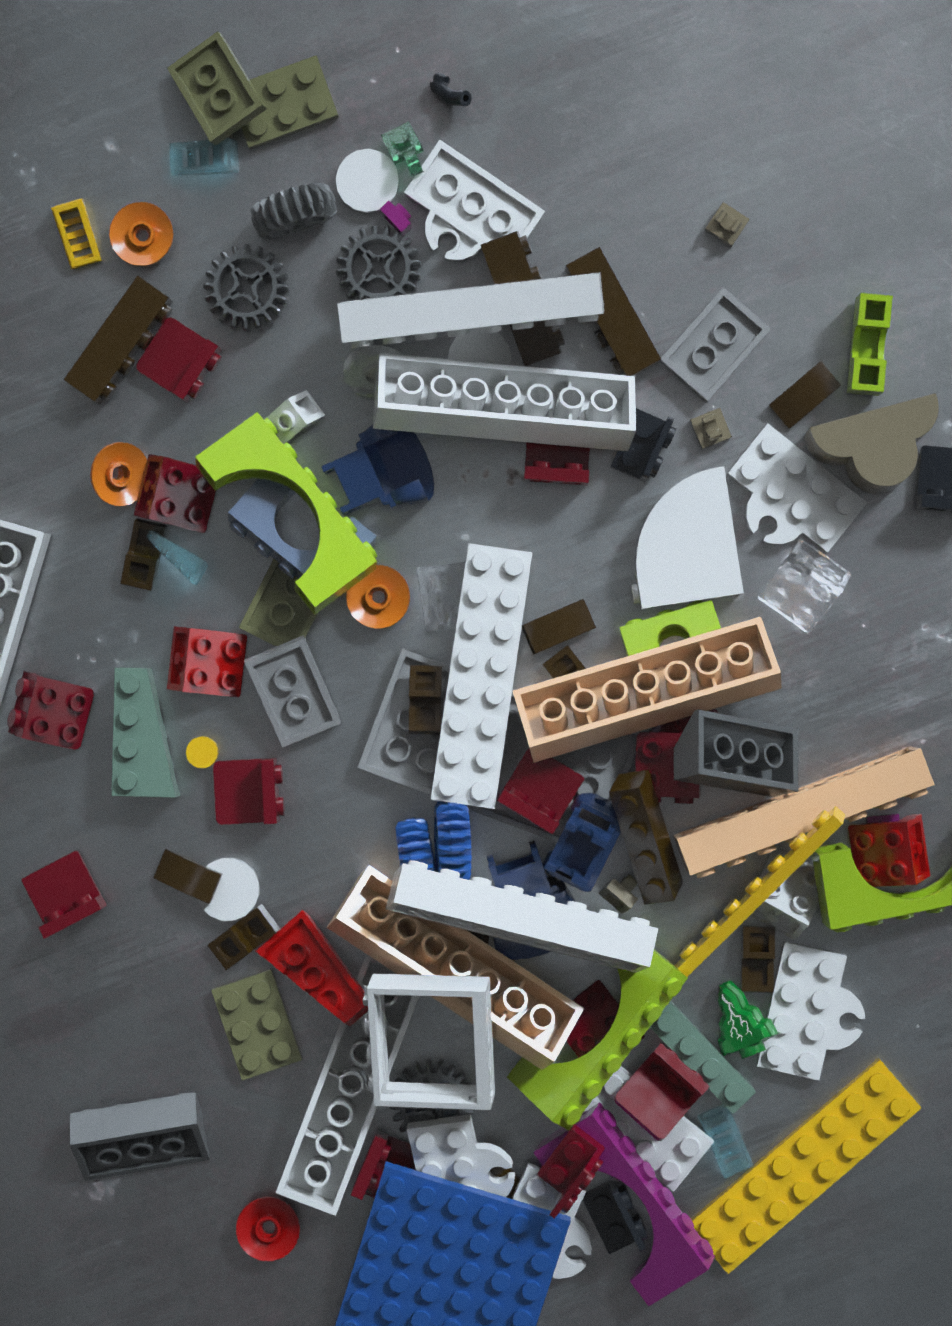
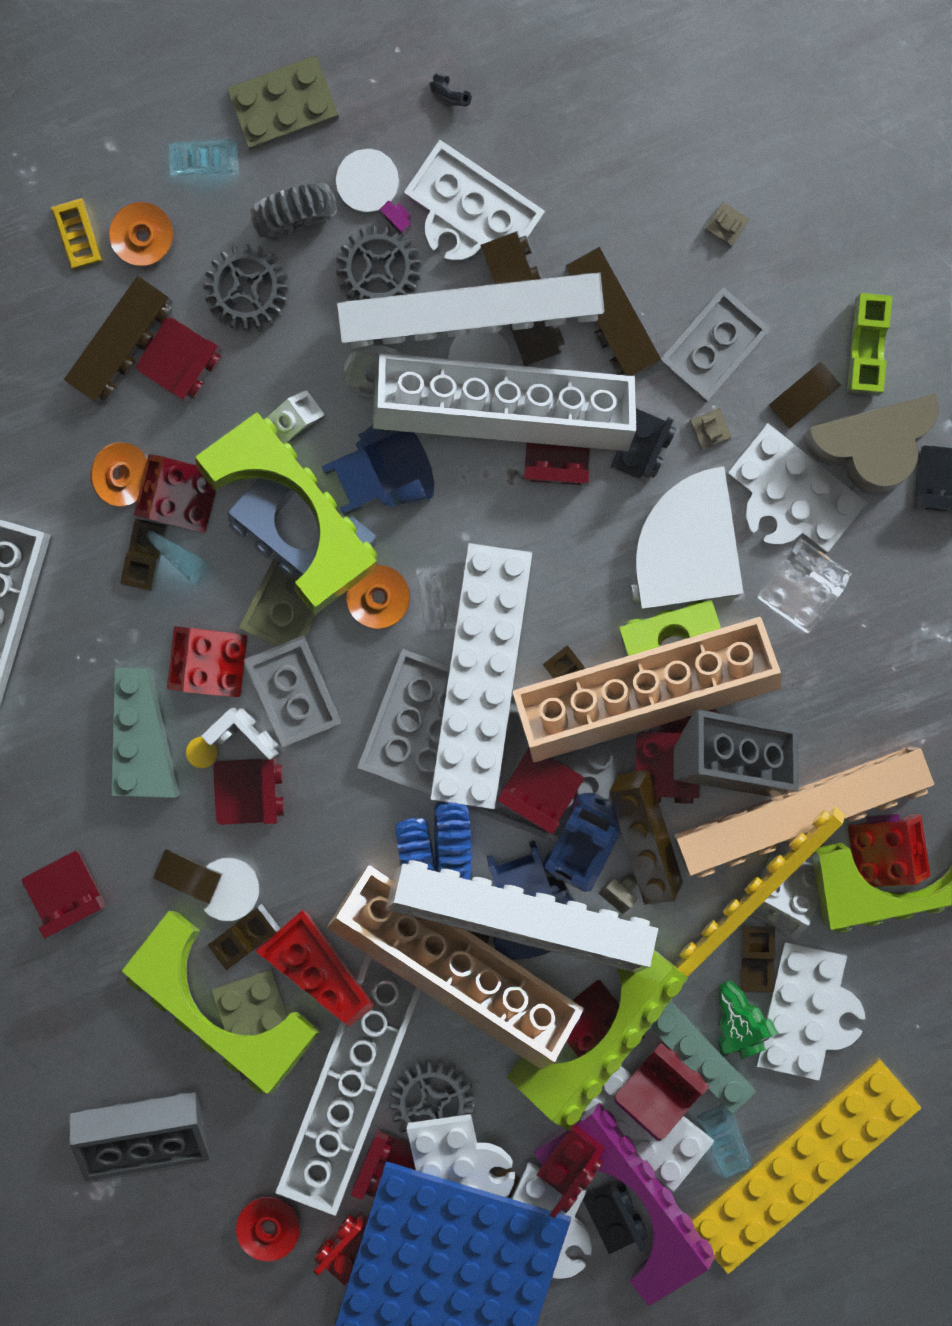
(50, 711): dark red bracket -> none
(162, 972): none -> lime arch
(216, 88): olive plate -> none
(224, 730): none -> white bracket
(340, 1254): none -> red bracket
(404, 146): clear green plate -> none
(425, 699): dark brown slope -> none
(430, 1094): white window -> none
(558, 626): dark brown slope -> none

